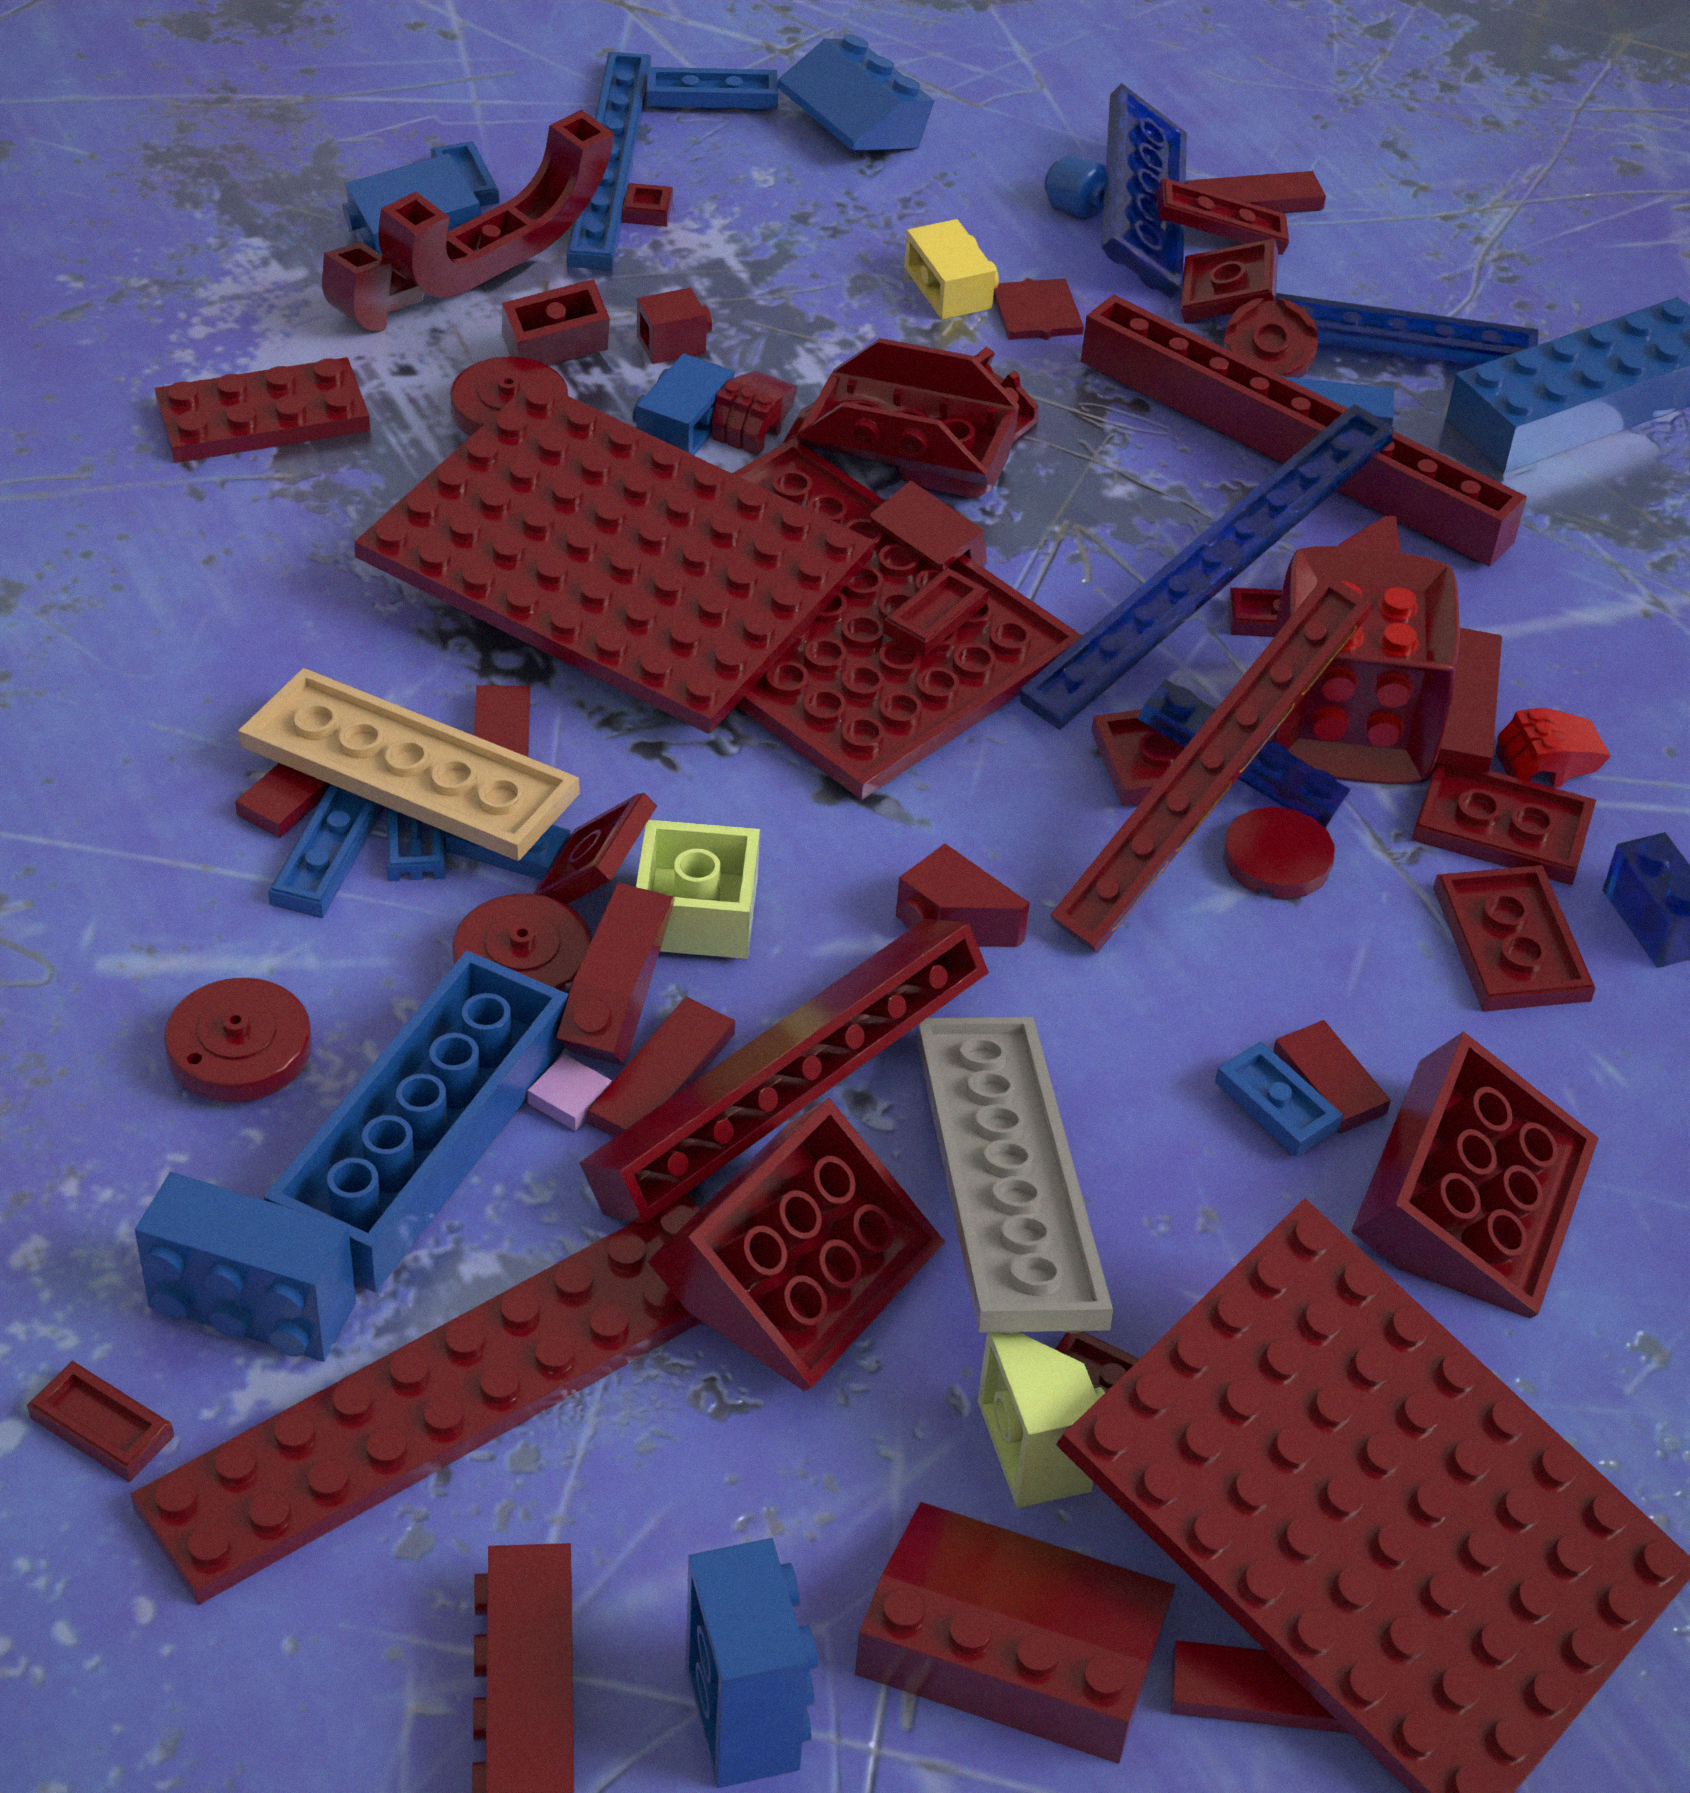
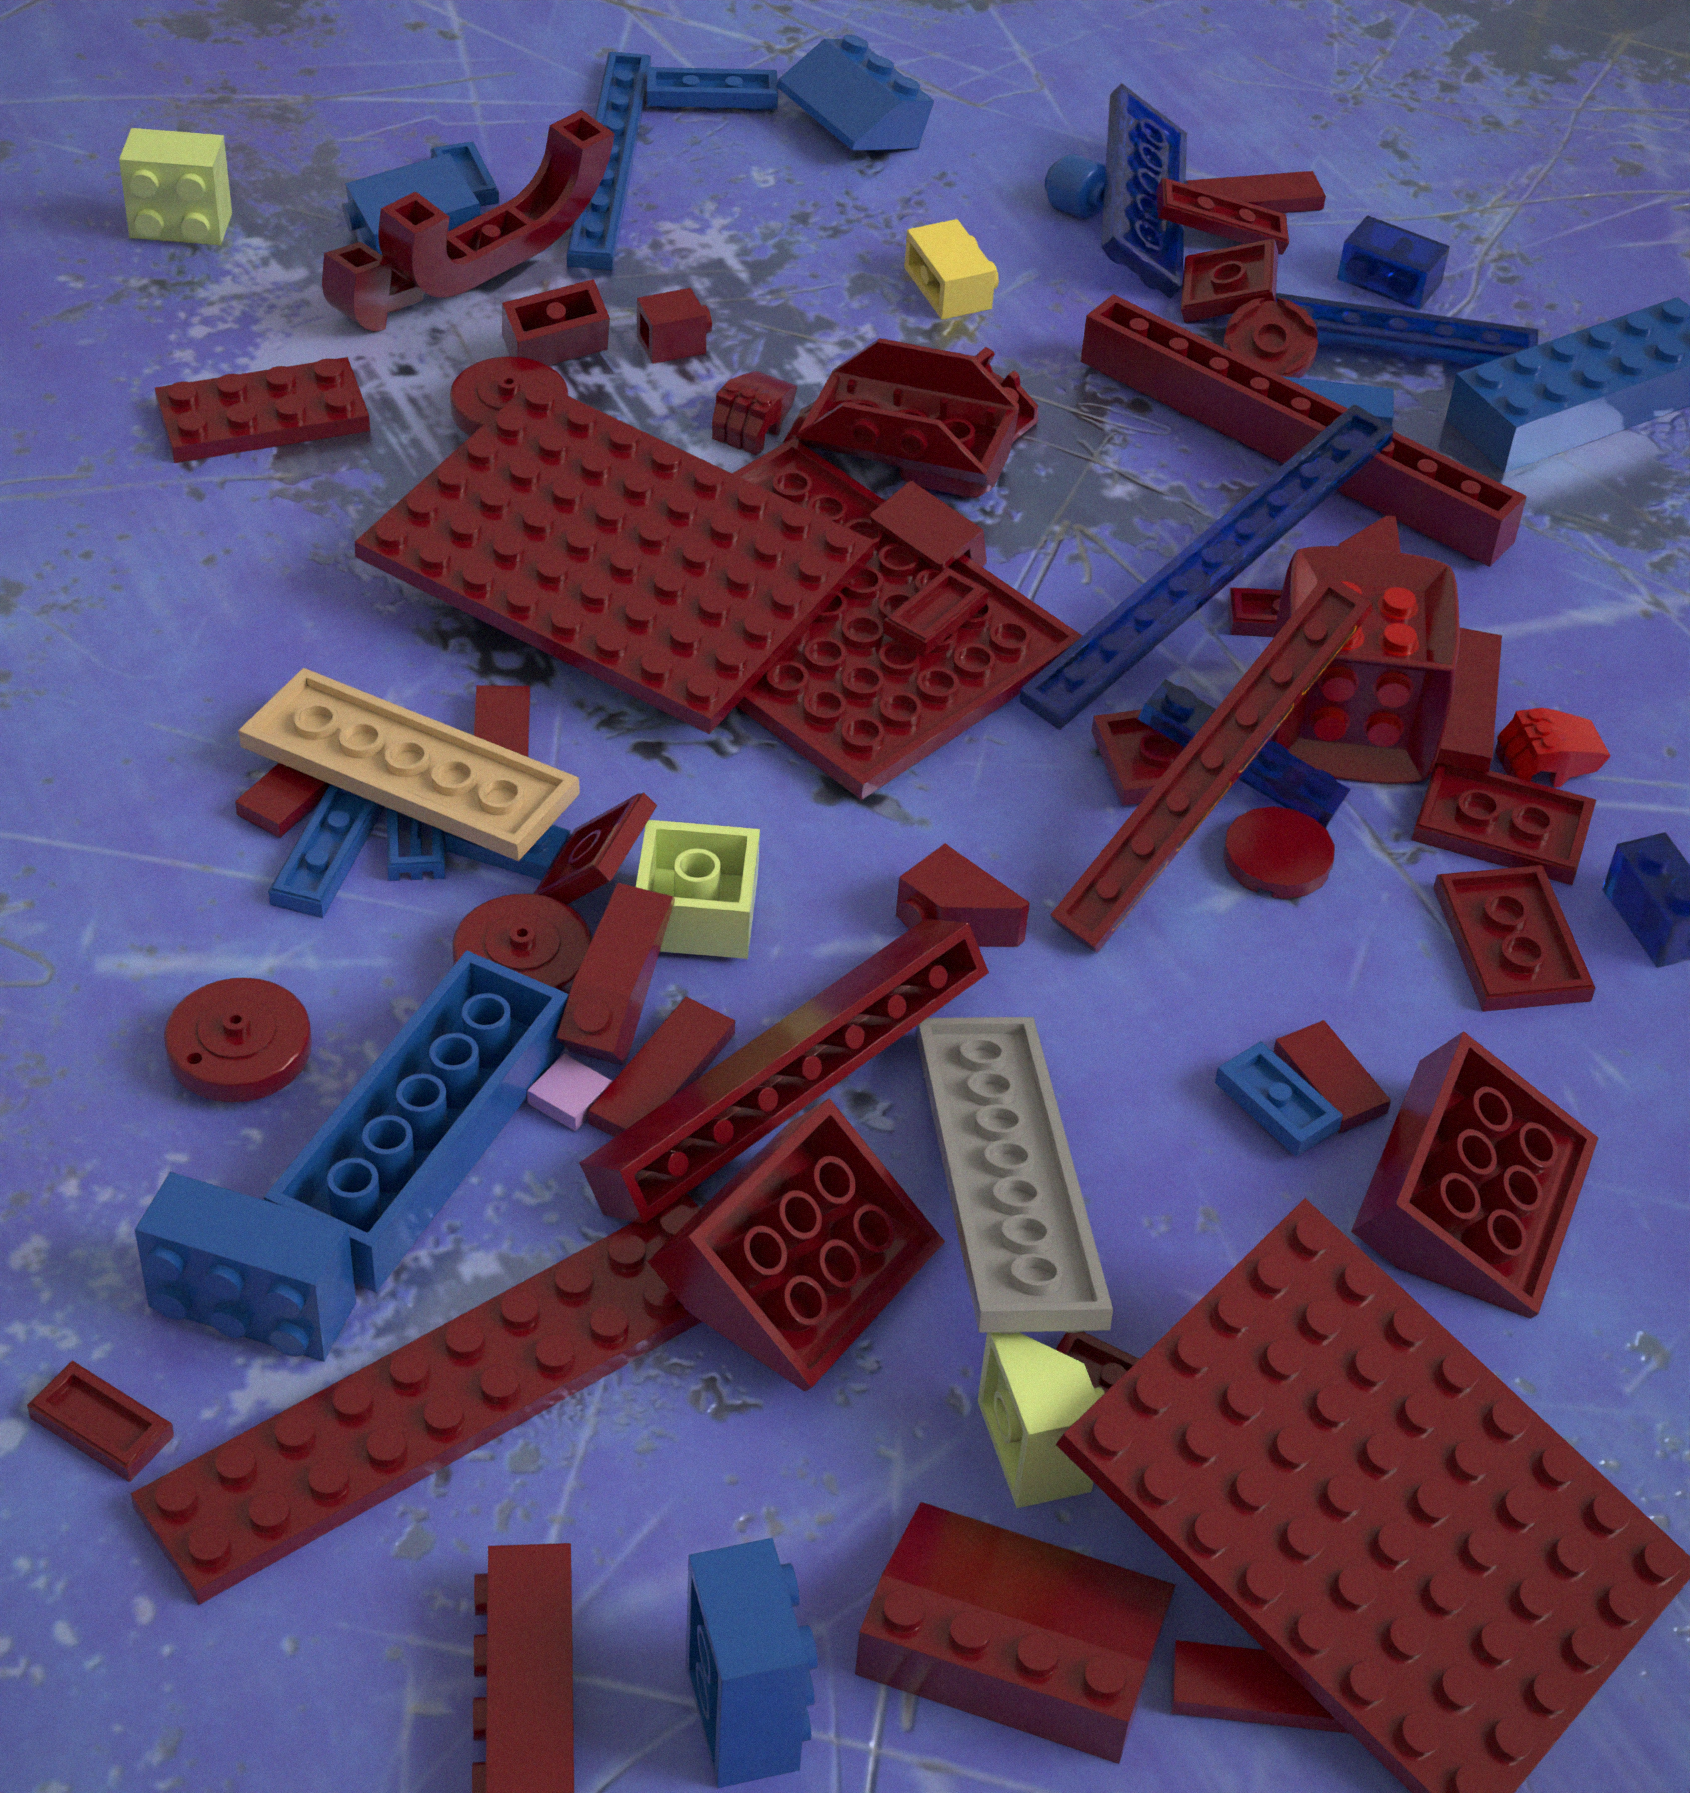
(176, 186): none -> yellowish green brick
(647, 204): dark red tile -> none
(682, 403): blue brick -> none
(1037, 309): dark red piece -> none
(1393, 262): none -> clear blue brick

